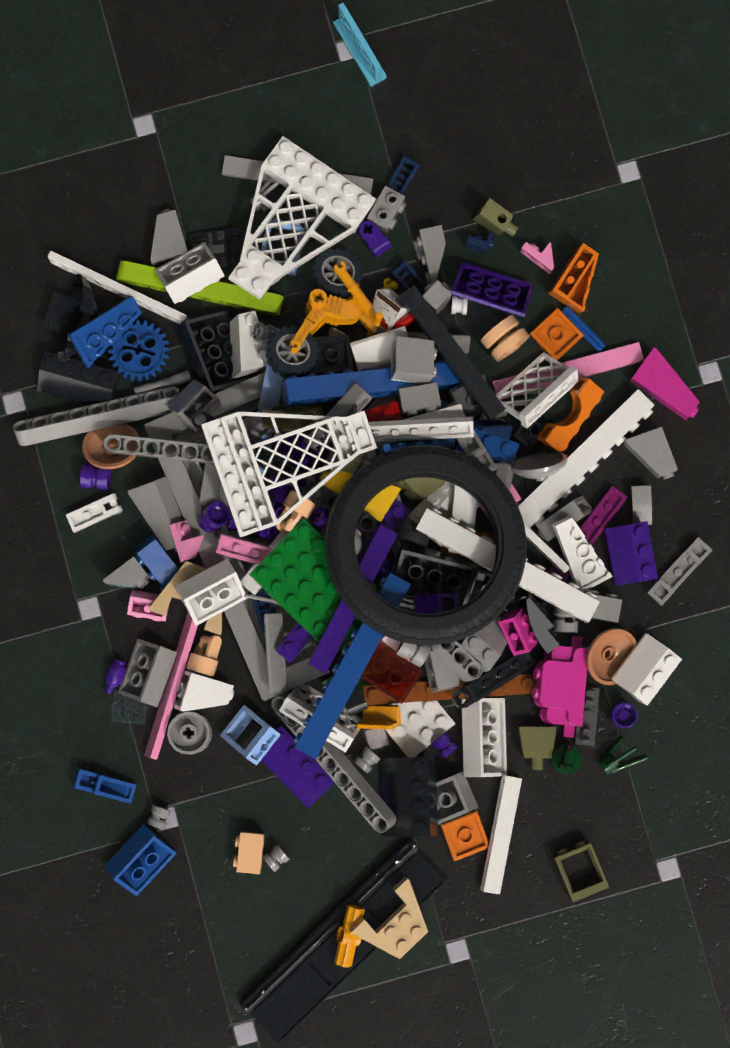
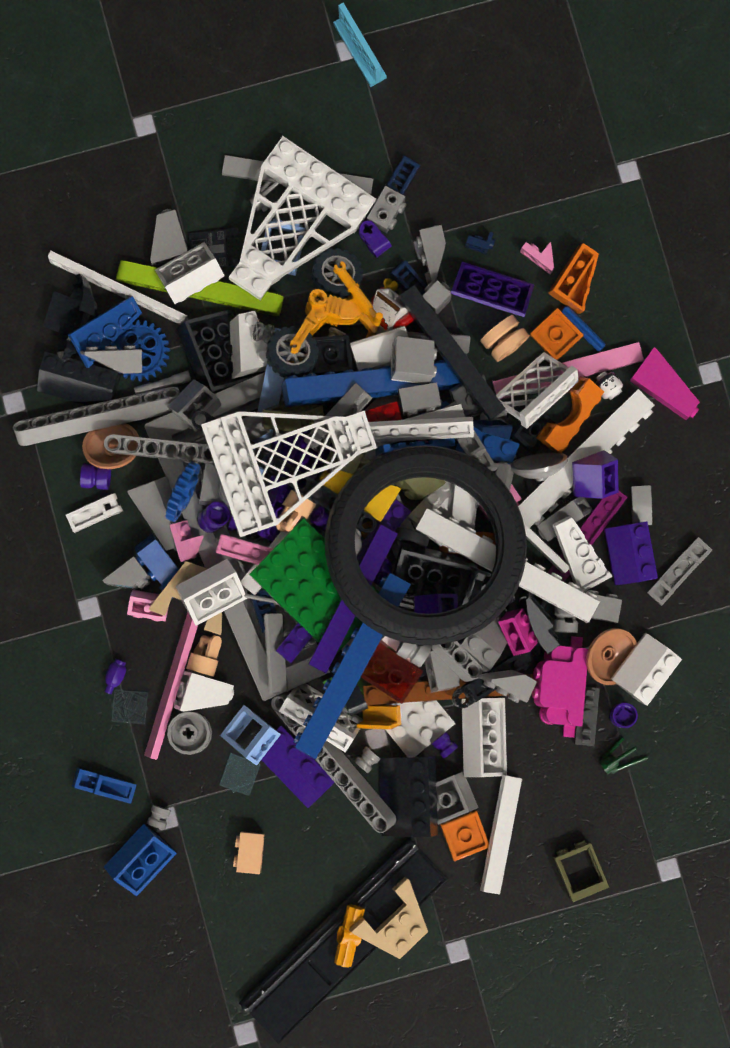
(121, 360): none -> light grey slope
(147, 672): light grey slope -> none
(182, 491): none -> blue gear
(239, 774): none -> clear light blue piece
(276, 858): light grey wheel -> none
(459, 305): white wheel -> none
(489, 215): olive torso -> none
(510, 682): none -> light grey slope
(537, 744): olive torso -> none
(566, 759): dark green piece -> none
(595, 476): none -> dark purple slope
(609, 384): none -> white head
(653, 452): light grey slope -> none

